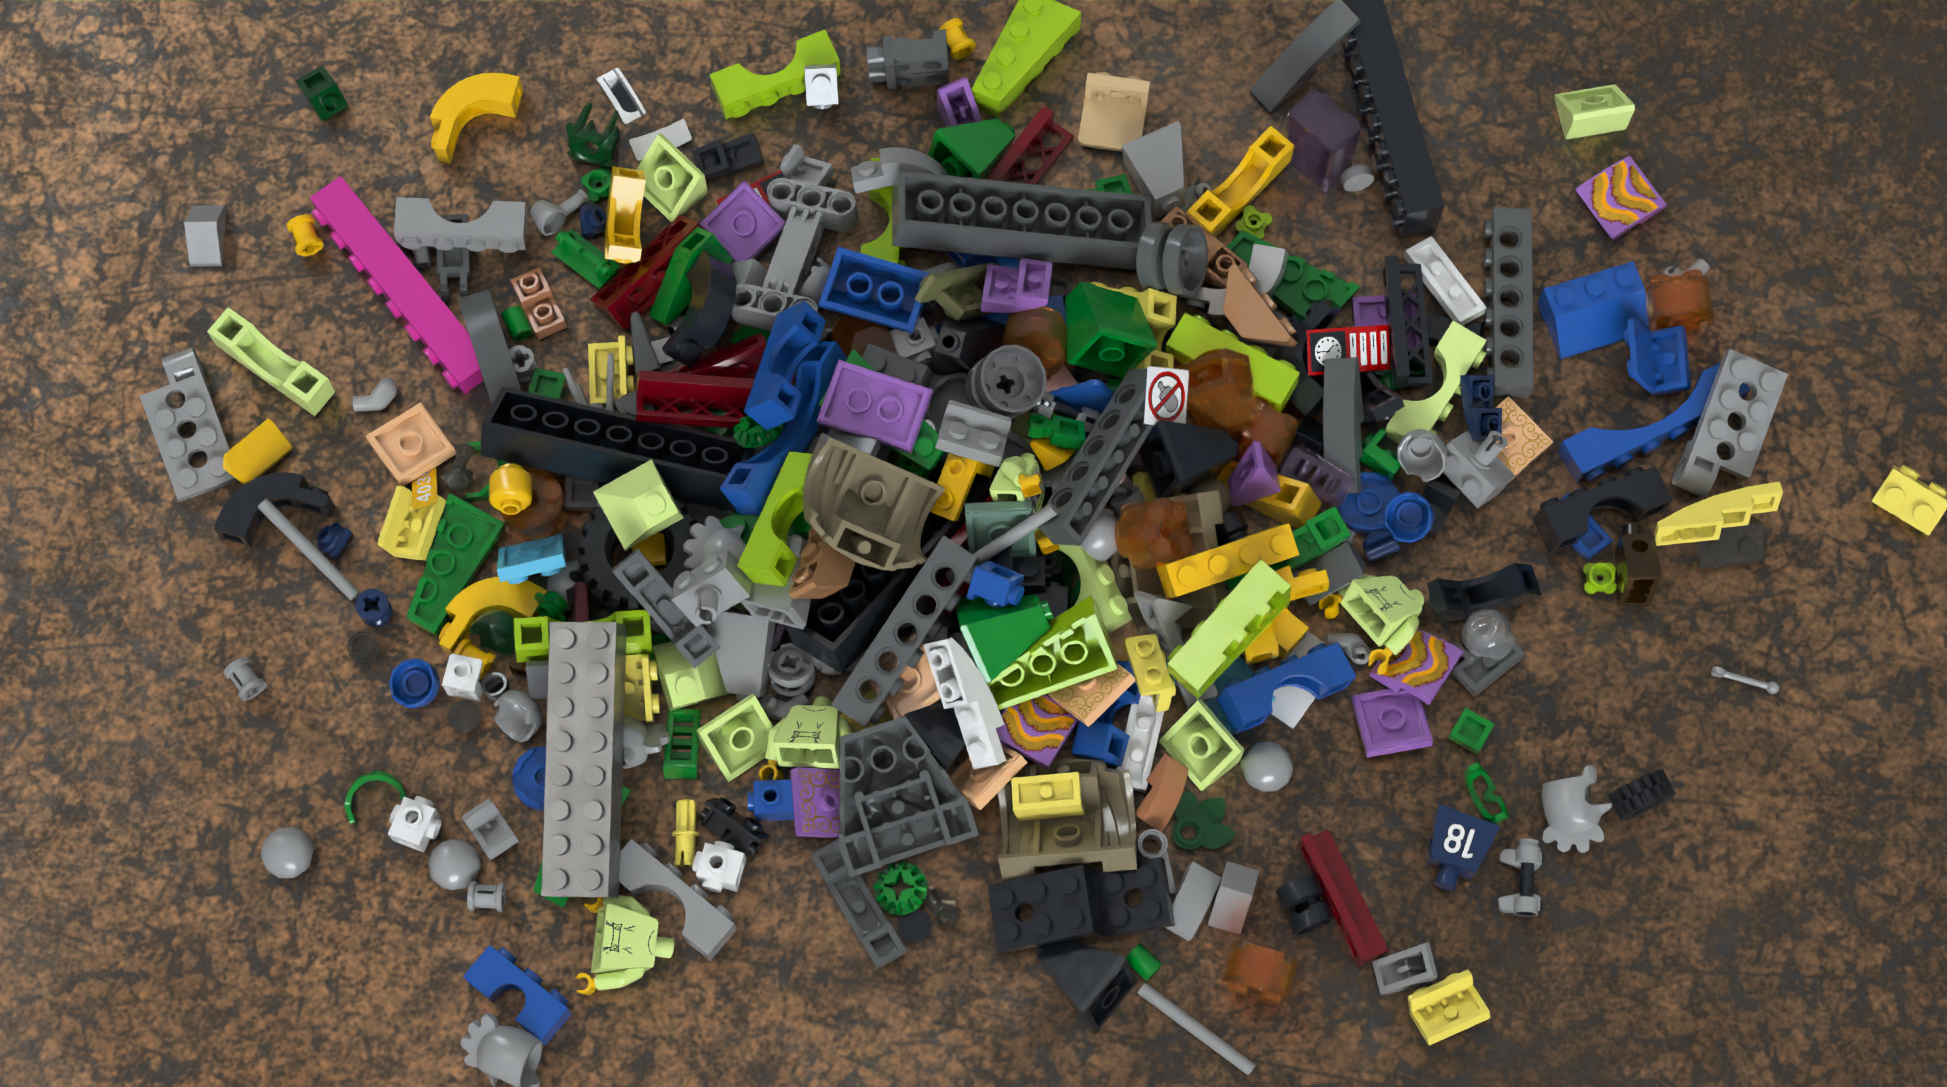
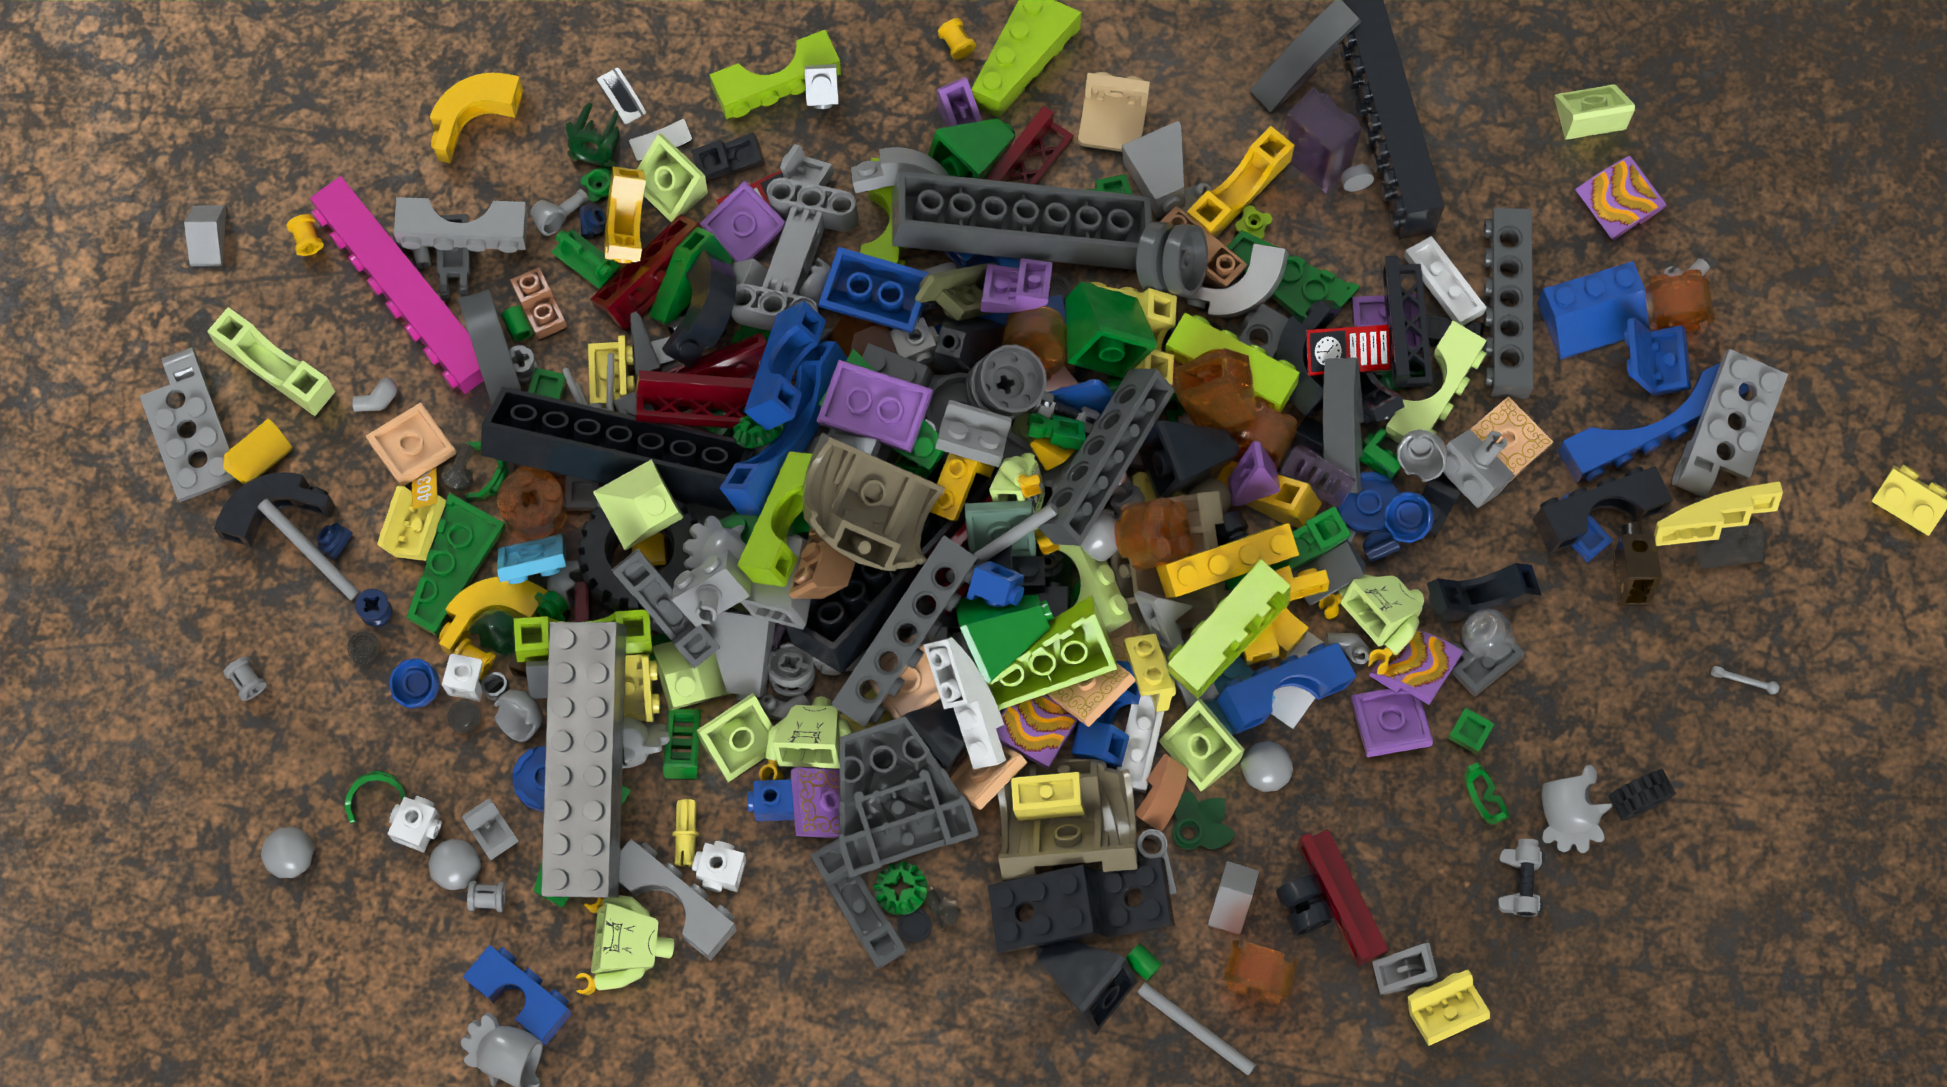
(322, 93): dark green bracket -> none
(510, 489): yellow head -> none
(723, 817): black hinge -> none
(910, 61): dark grey hips -> none
(1166, 395): sticker -> none
(1193, 899): light grey slope -> none
(1253, 312): medium nougat slope -> none
(1457, 845): dark blue torso -> none
(1478, 406): dark blue slope -> none
(1607, 571): lime plate -> none

